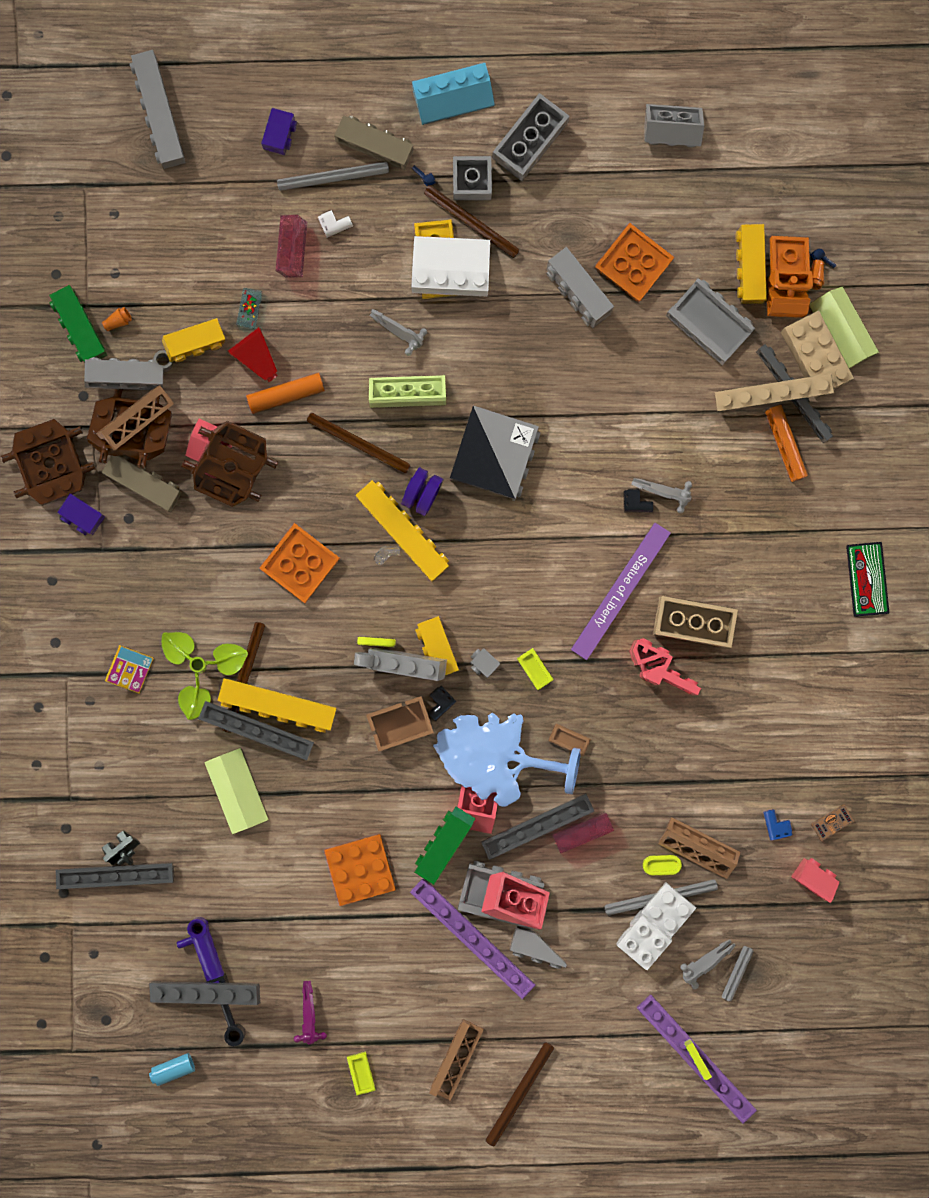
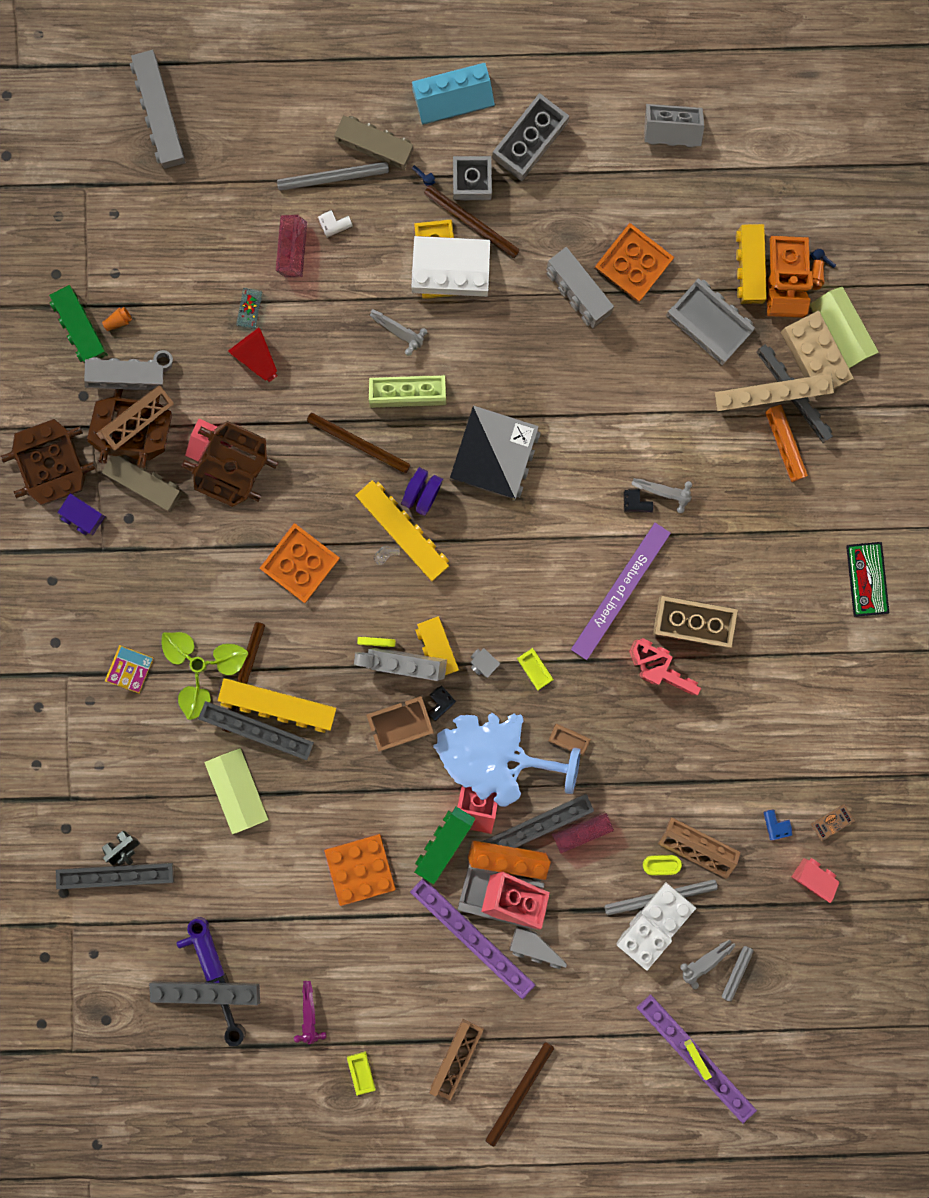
(172, 1069): medium azure brick -> none
(193, 340): yellow brick -> none
(278, 131): dark purple brick -> none
(285, 393): orange brick -> none
(508, 860): none -> orange brick

